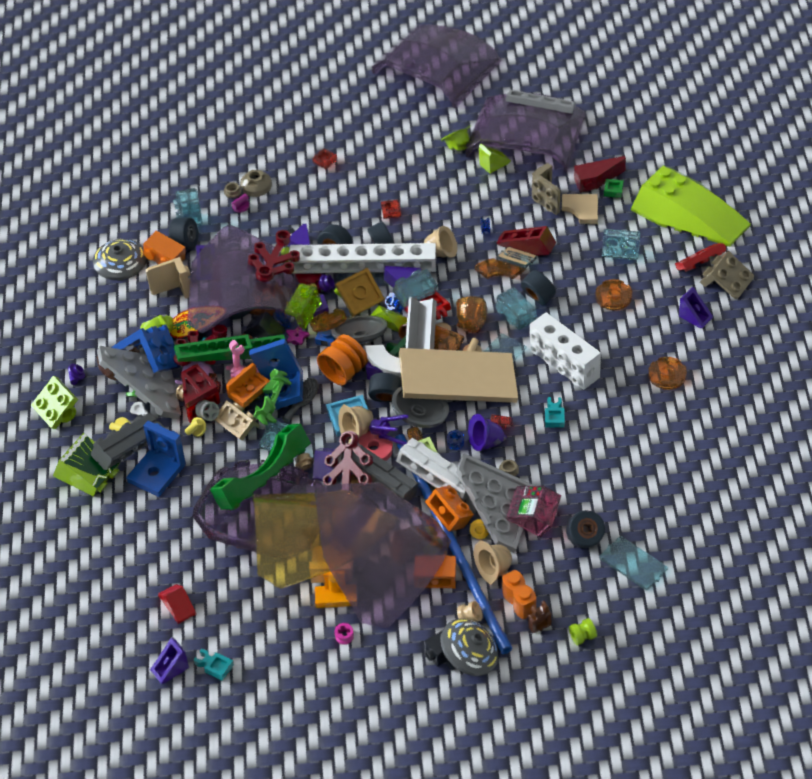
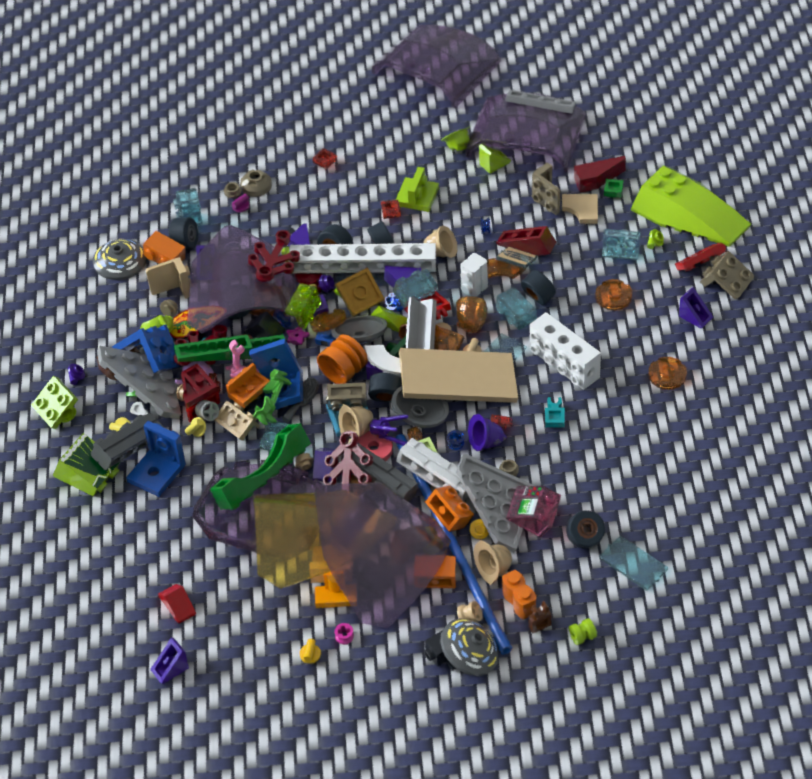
(169, 307): none -> dark tan plate
(215, 665): teal plate -> none
(310, 653): none -> yellow plate
(348, 393): none -> dark tan bracket
(417, 192): none -> lime bracket
(474, 275): none -> white brick
(655, 239): none -> lime plate

